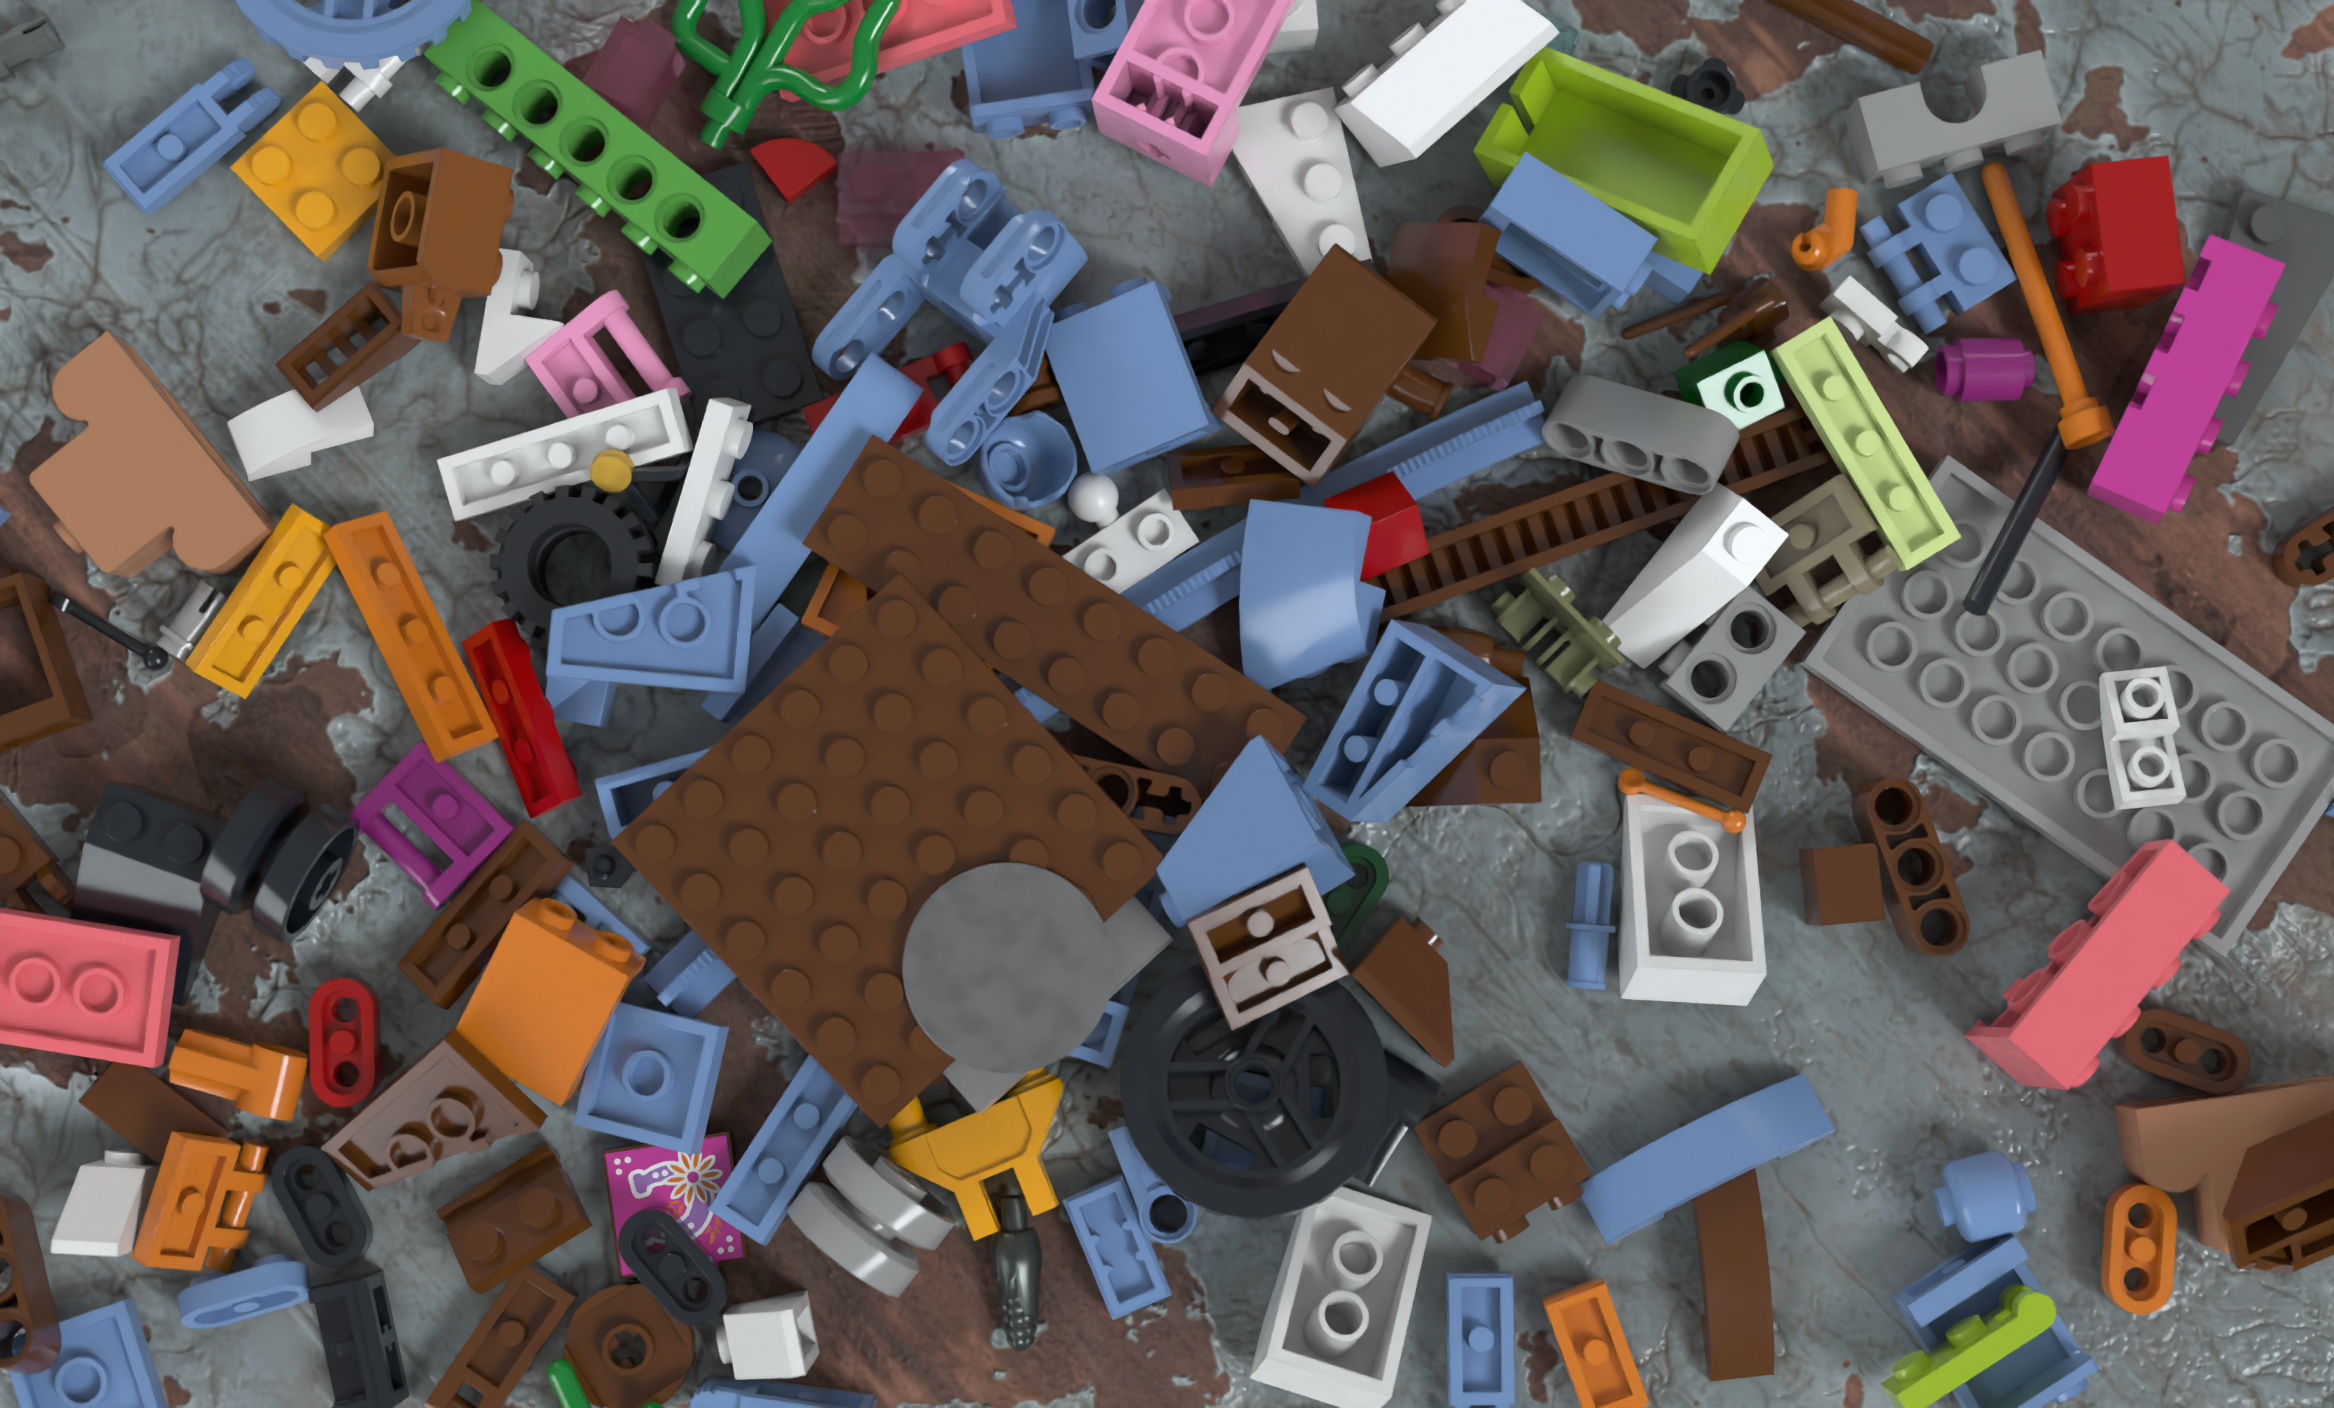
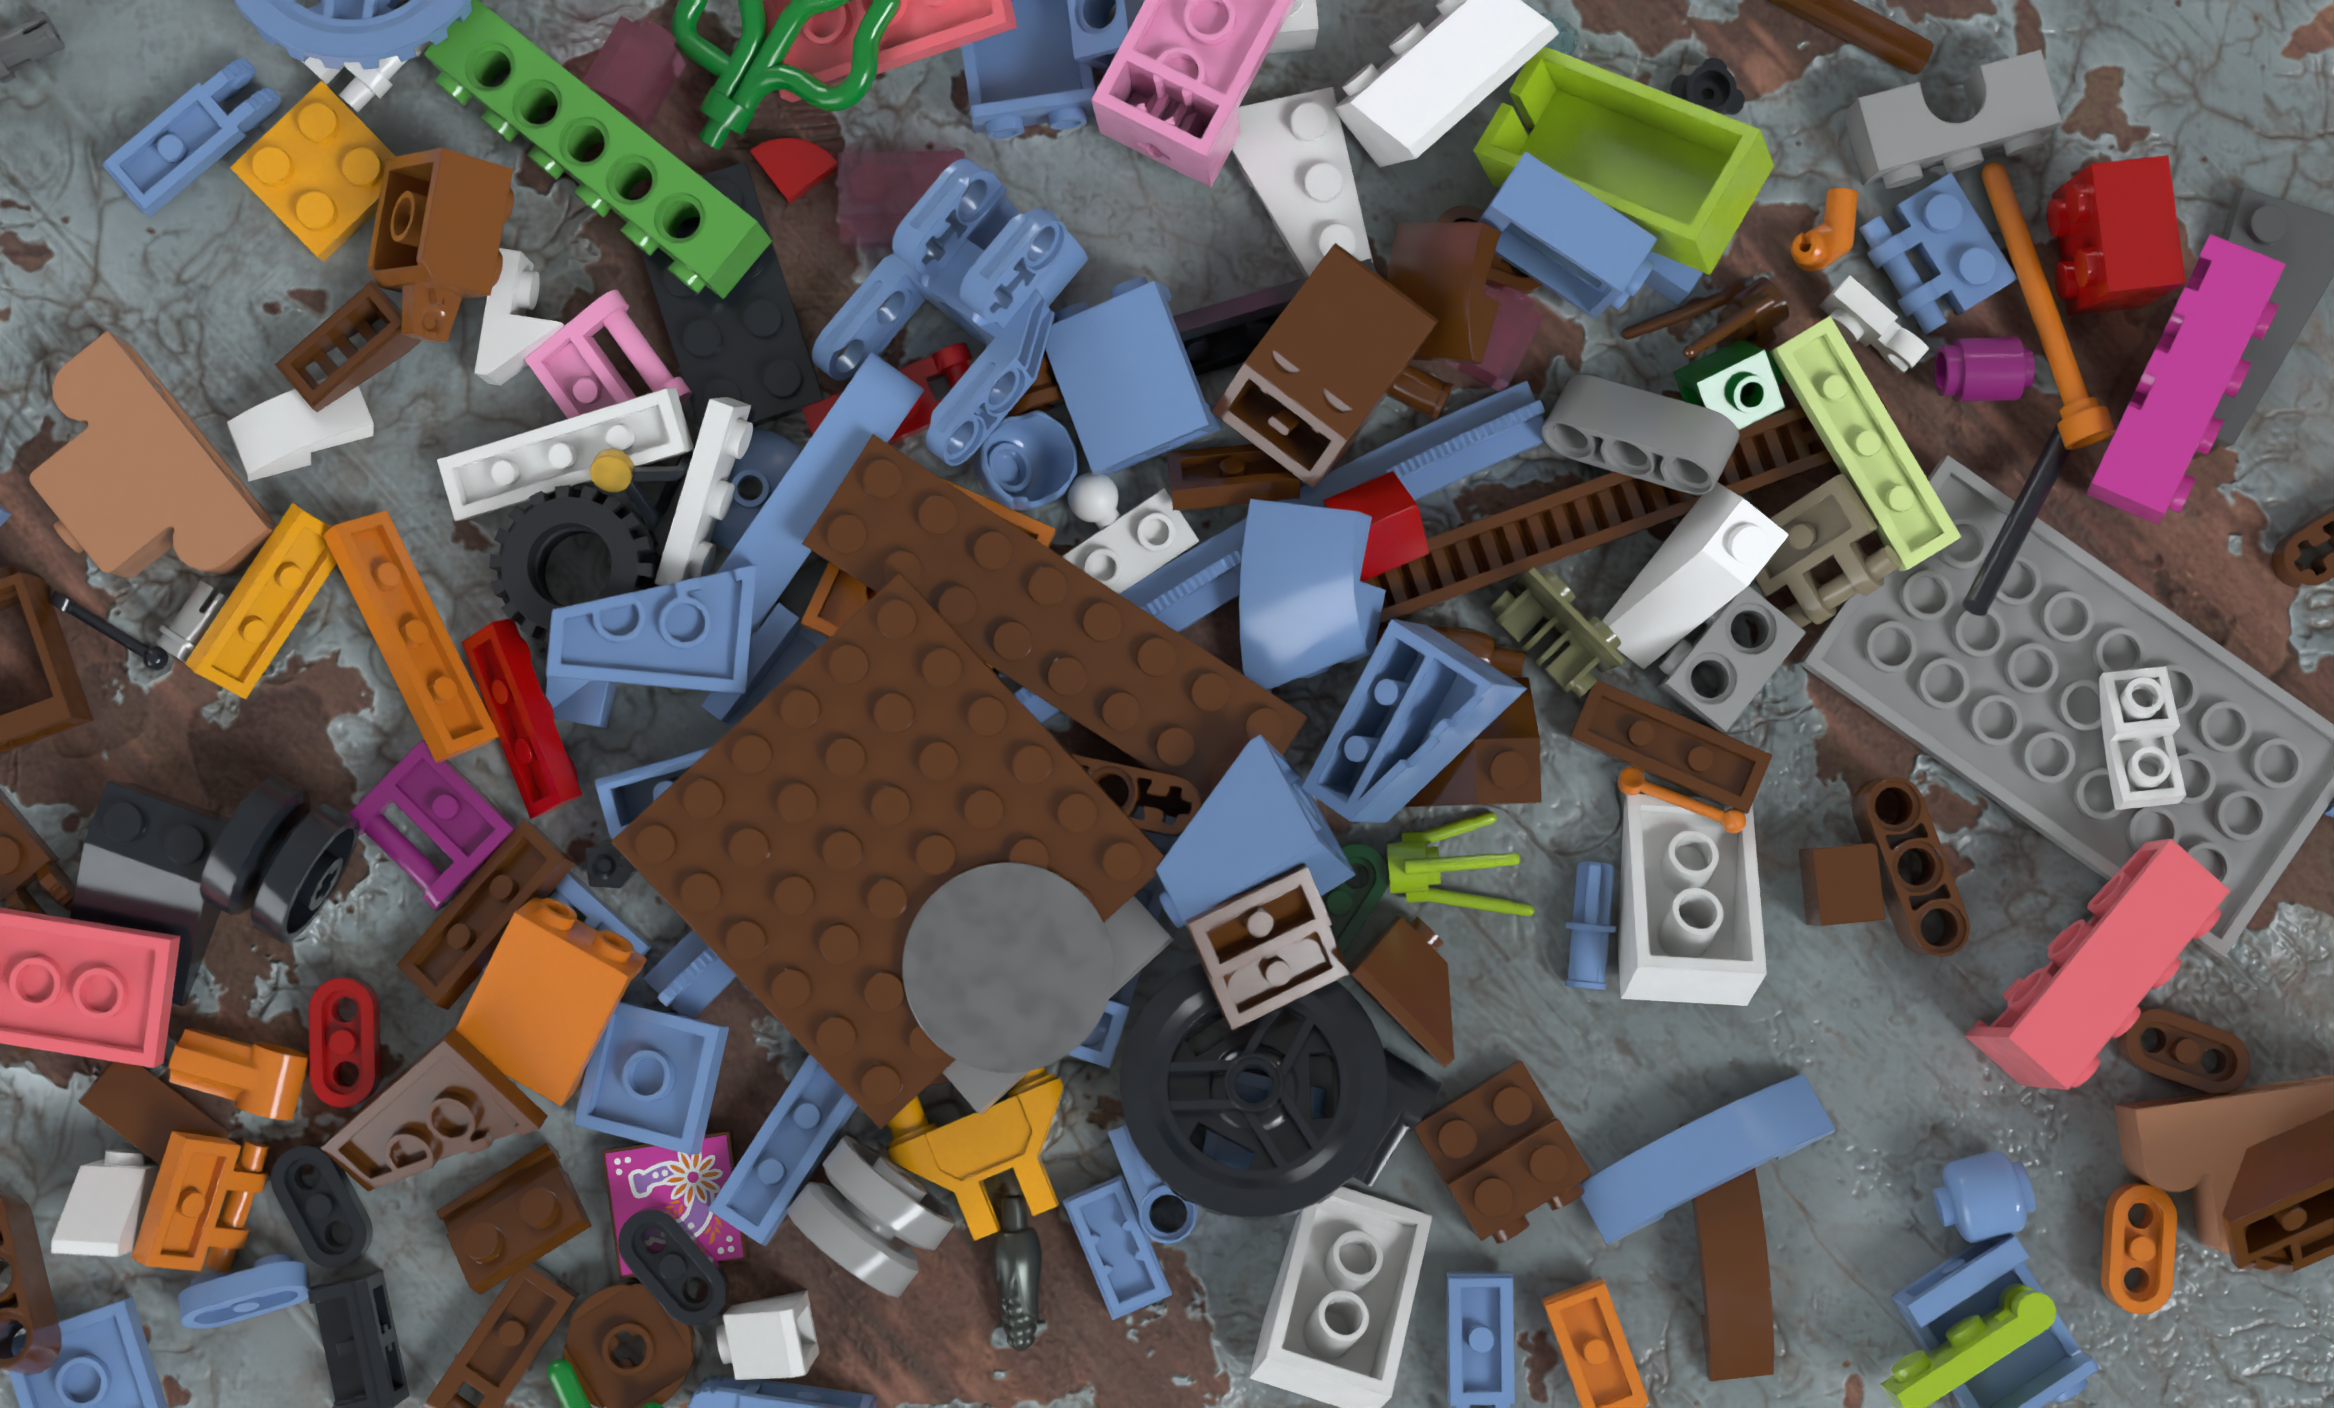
(1416, 867): none -> lime plant

